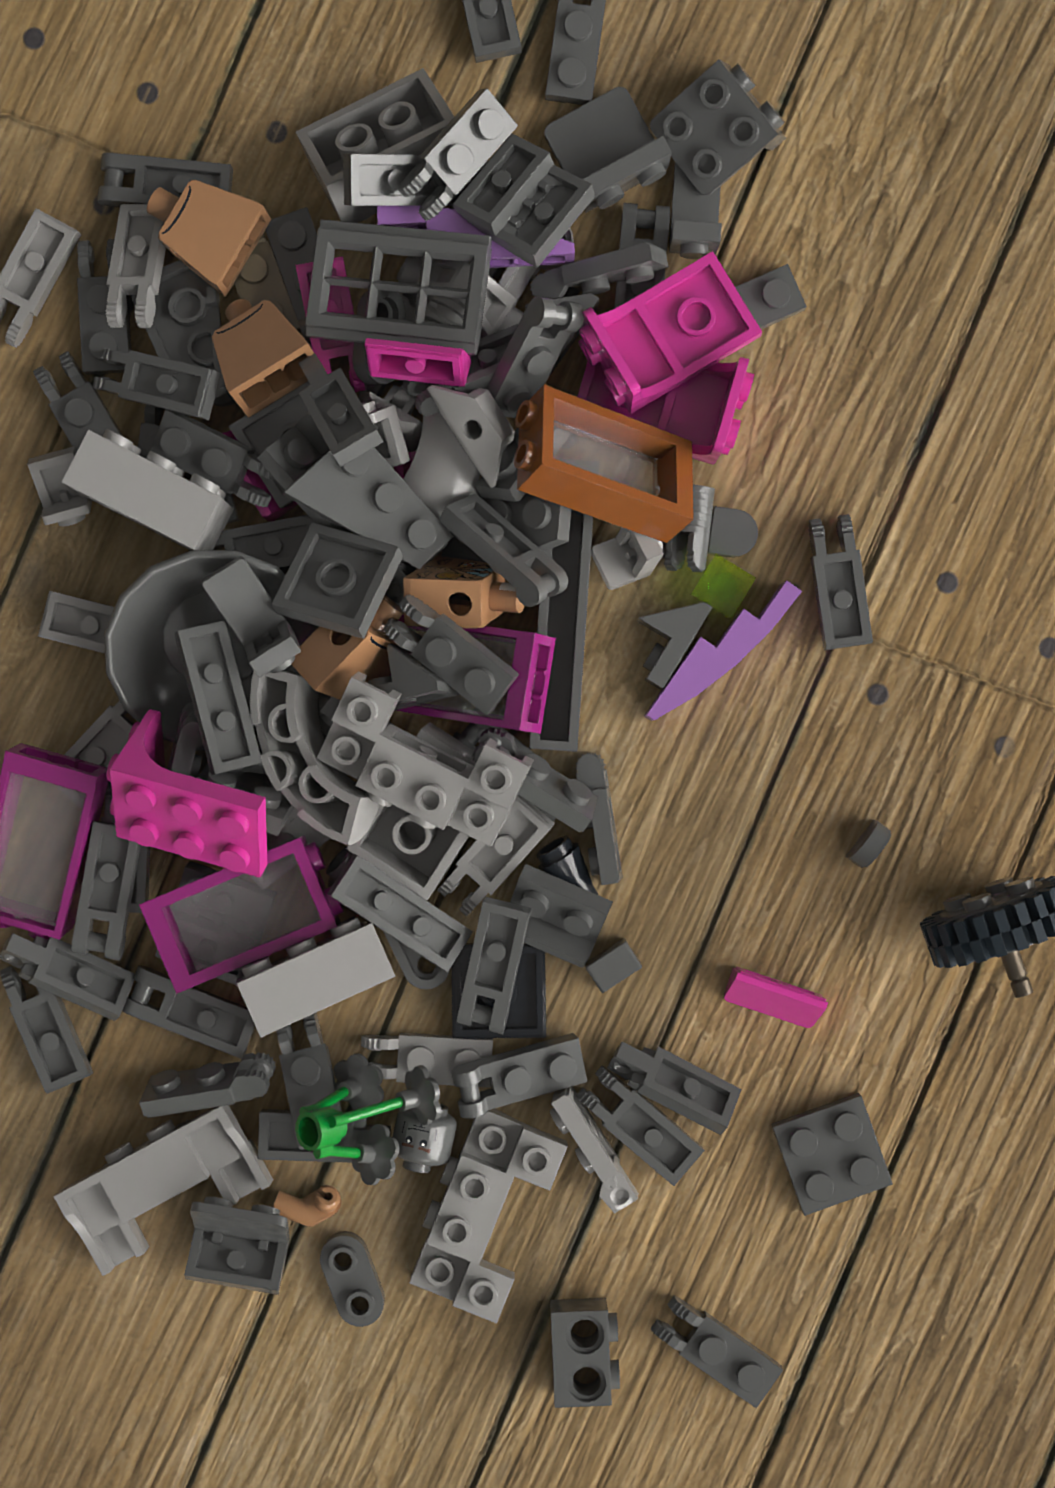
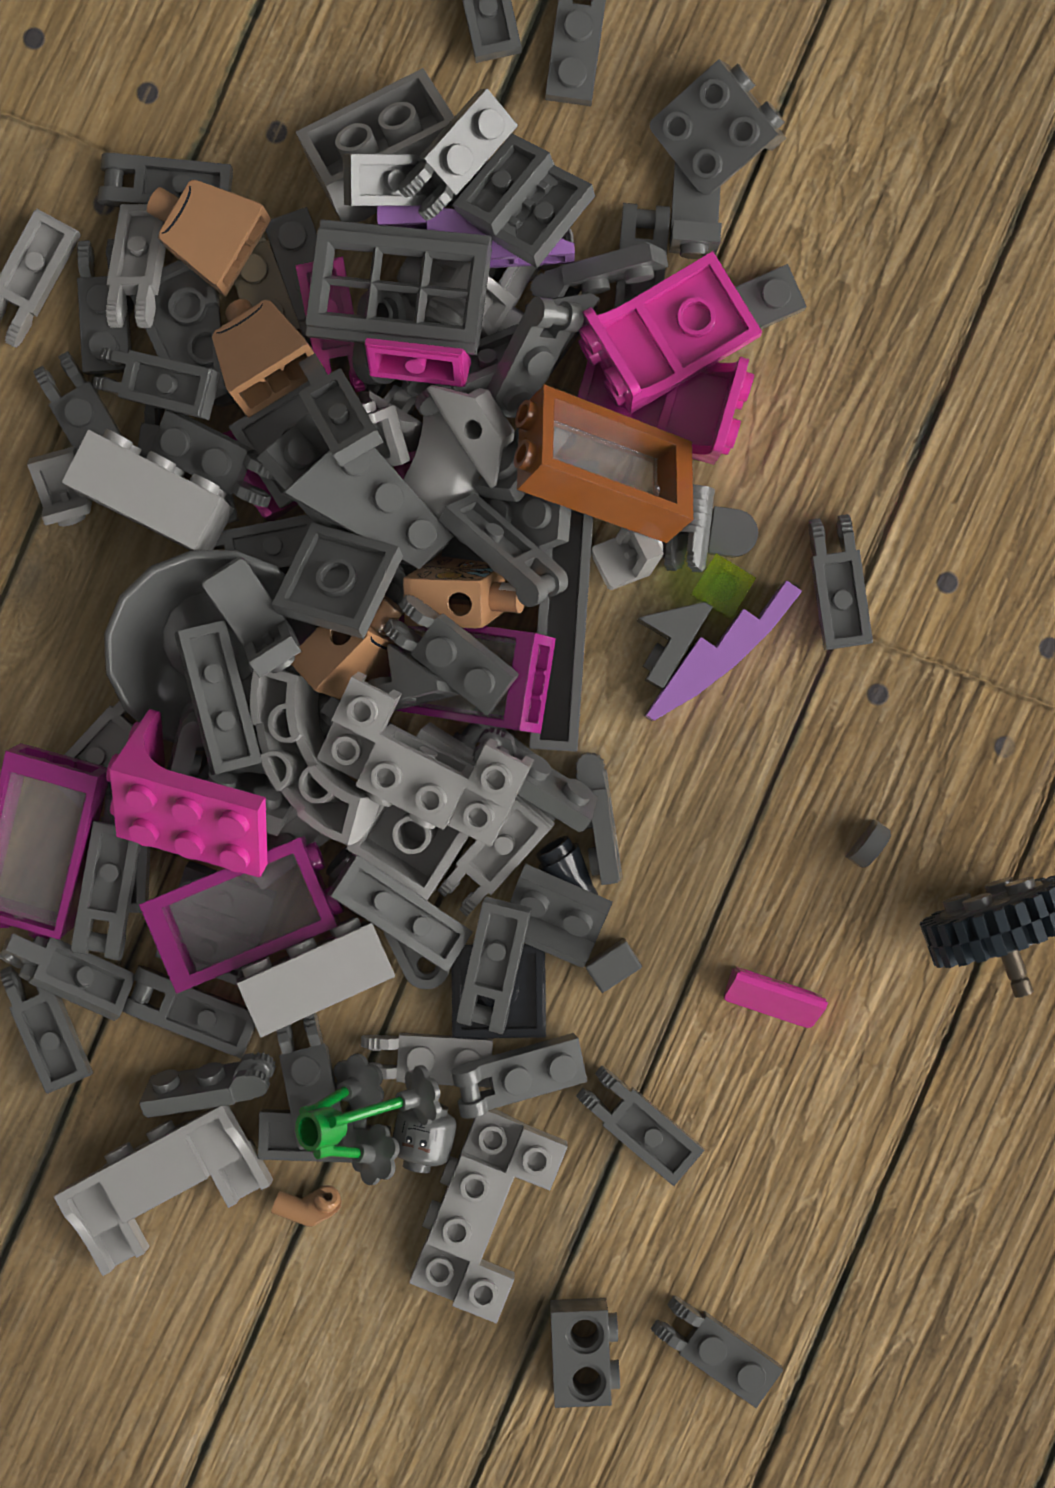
(75, 621): light grey hinge -> none
(237, 1246): dark grey bracket -> none
(352, 1280): dark grey plate -> none
(593, 1149): light grey hinge -> none
(608, 147): dark grey bracket -> none
(677, 1085): dark grey hinge -> none
(831, 1154): dark grey plate -> none

